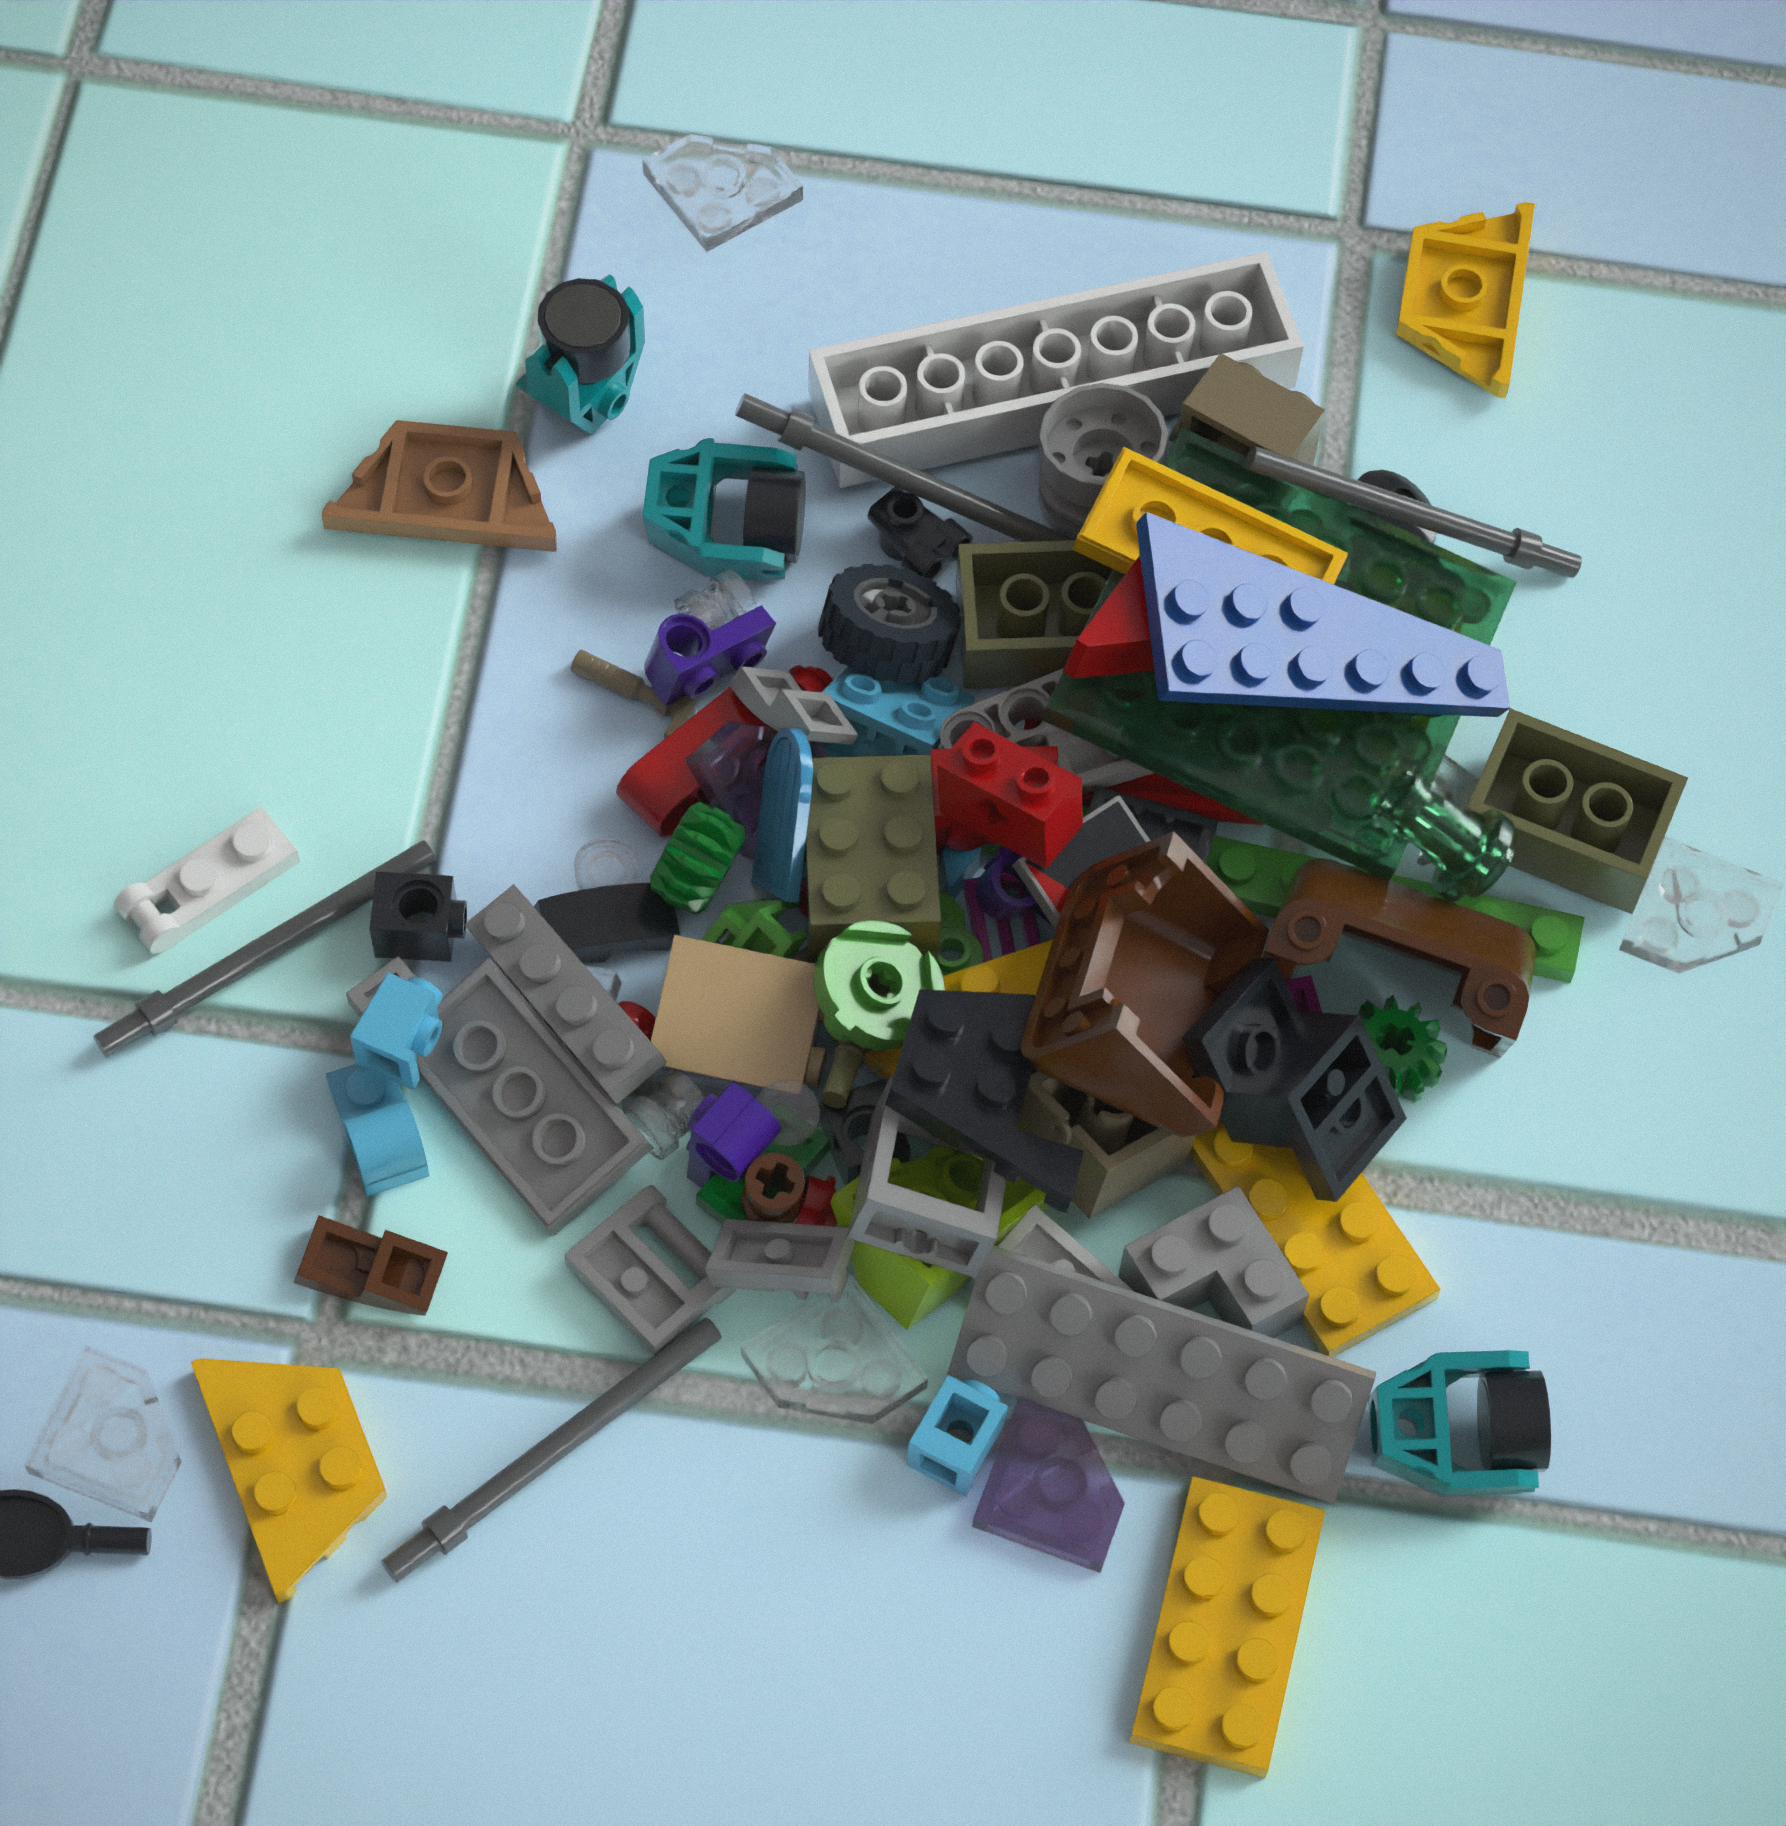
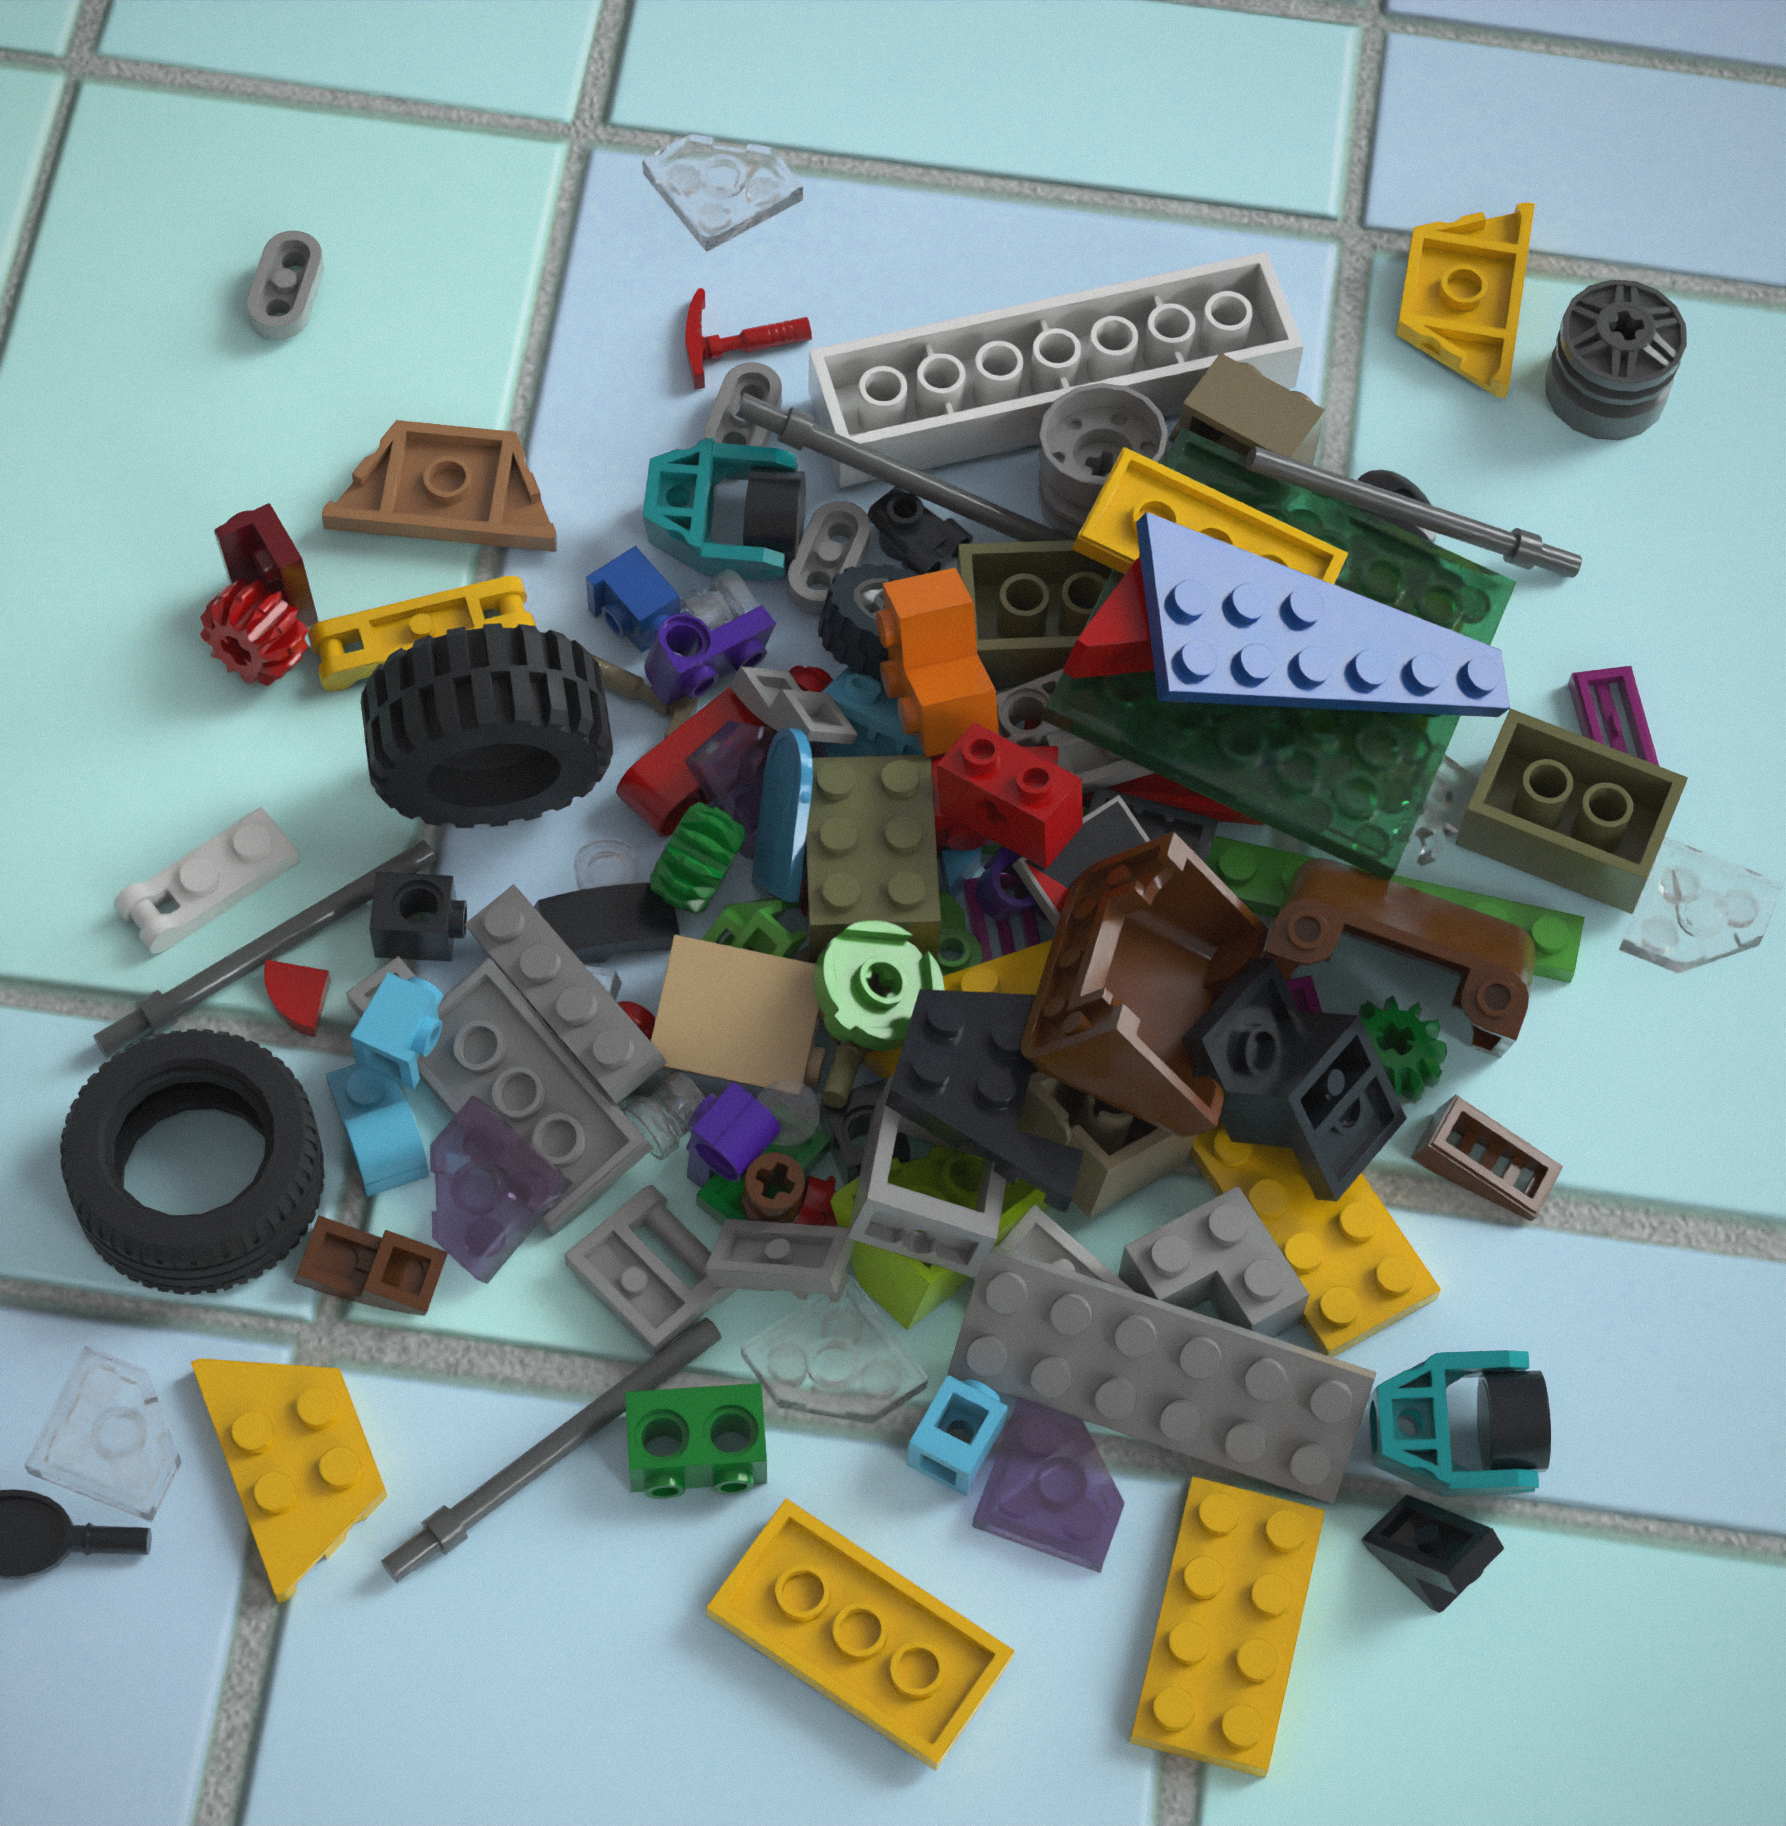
(161, 1080): none -> black tyre
(254, 632): none -> red gear
(259, 548): none -> dark red bracket
(283, 290): none -> light grey plate
(297, 994): none -> red tile
(401, 623): none -> yellow plate
(486, 726): none -> black tyre
(488, 1189): none -> clear purple plate
(586, 337): piece -> none
(632, 597): none -> blue brick
(695, 1420): none -> green brick
(746, 378): none -> light grey plate
(750, 339): none -> red piece
(822, 558): none -> light grey plate
(860, 1633): none -> yellow plate
(934, 660): none -> orange brick
(1432, 1549): none -> black slope
(1457, 1166): none -> reddish brown slope
(1464, 848): clear green piece -> none
(1586, 714): none -> magenta tile
(1615, 359): none -> dark grey wheel

